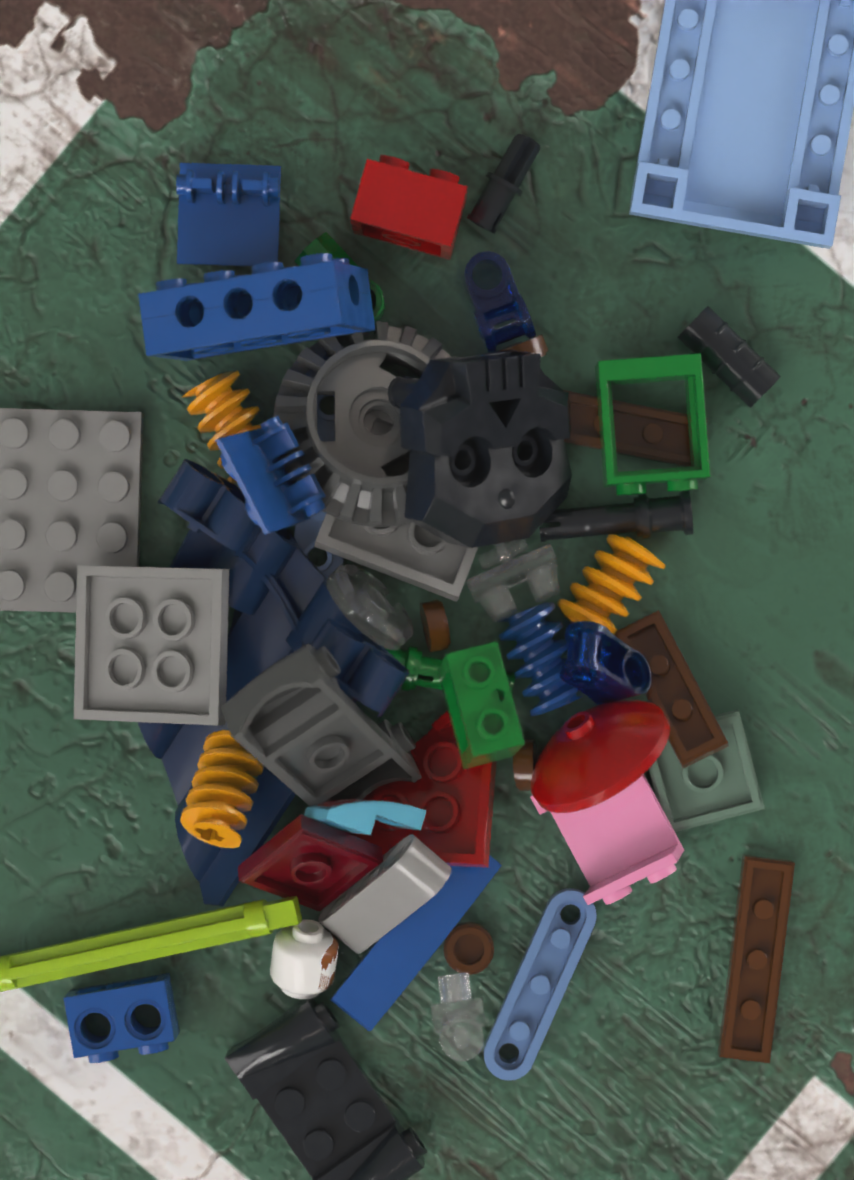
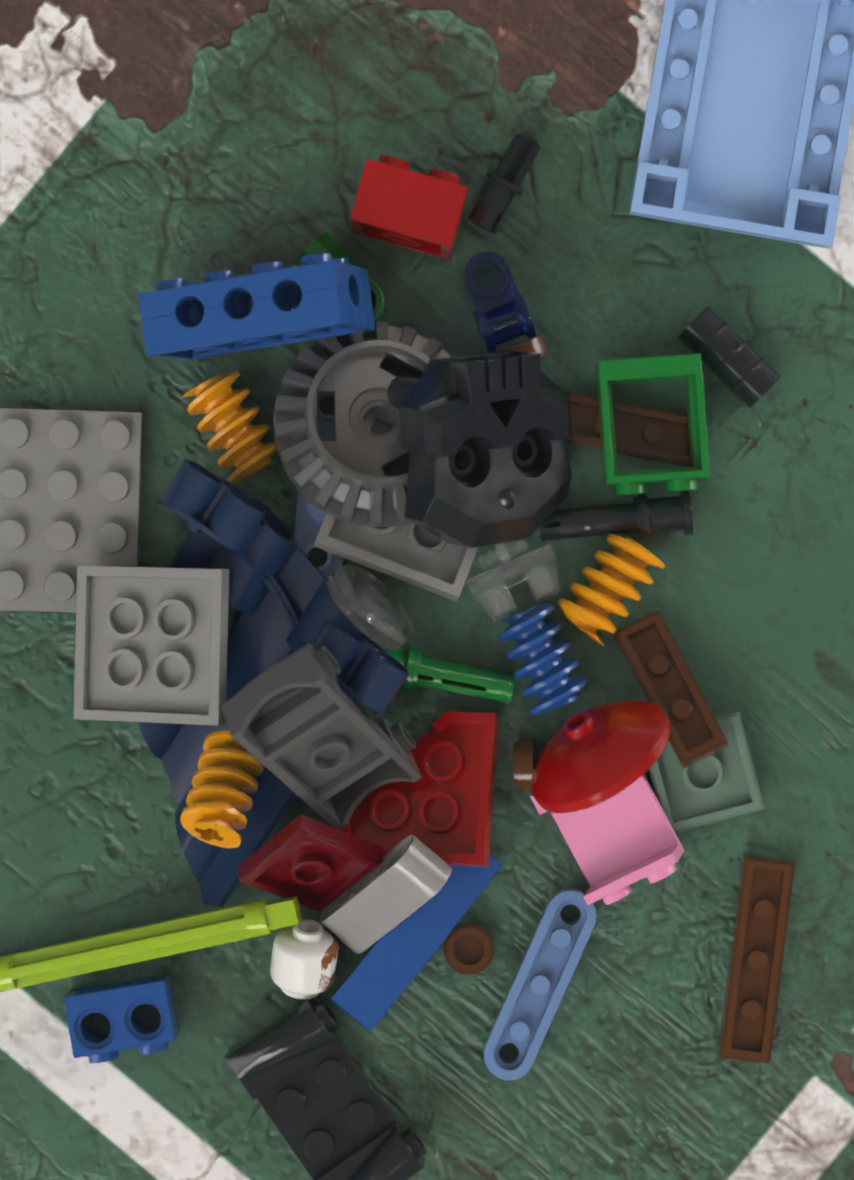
(228, 214): blue hinge -> none
(261, 475): blue hinge -> none
(360, 814): medium azure slope -> none
(435, 625): reddish brown tile -> none
(458, 1018): clear hips -> none
(481, 723): green window -> none
(603, 664): clear blue piece -> none

